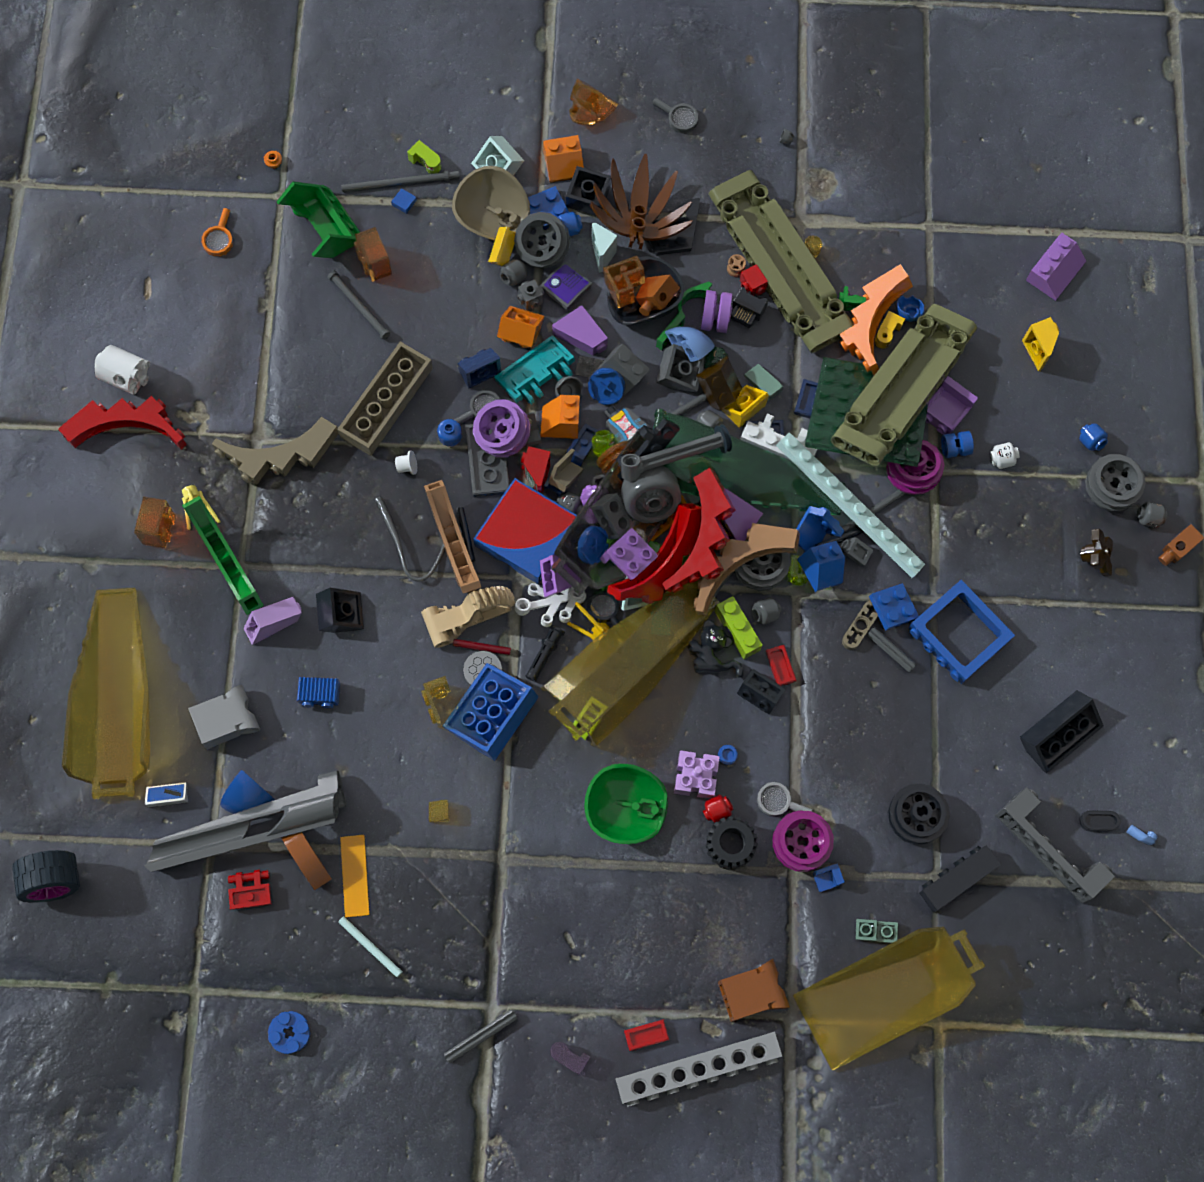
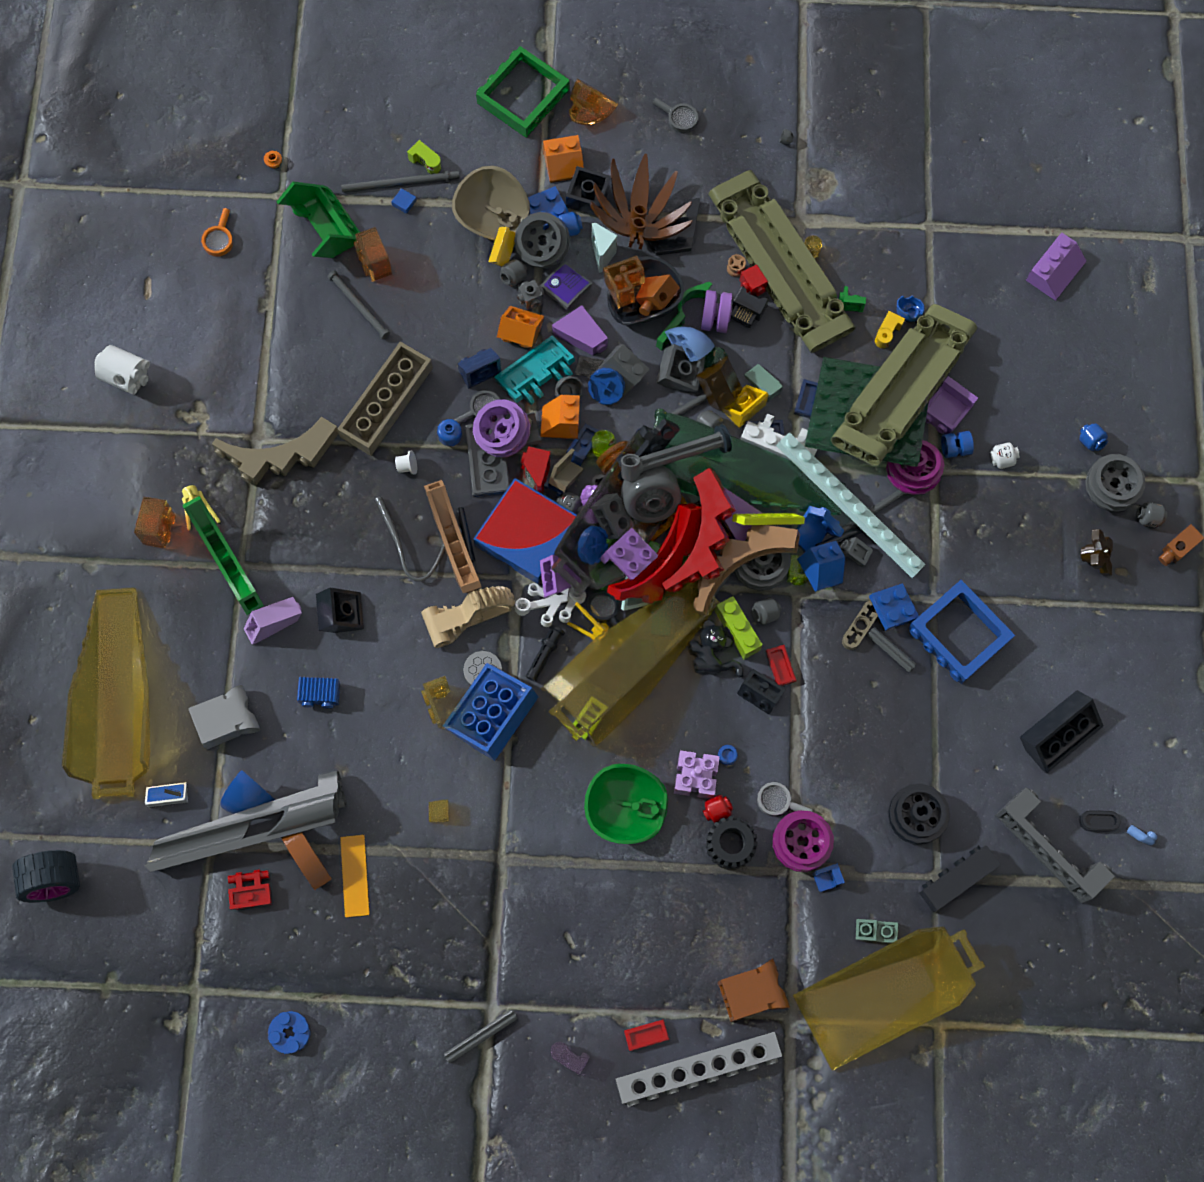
(97, 419): red arch -> none
(370, 946): light aqua bar -> none
(481, 646): dark red bar -> none
(498, 153): light aqua slope -> none
(541, 111): none -> green window
(622, 423): torso -> none
(768, 519): none -> neon yellow tile
(867, 316): arch -> none
(1041, 341): yellow slope -> none

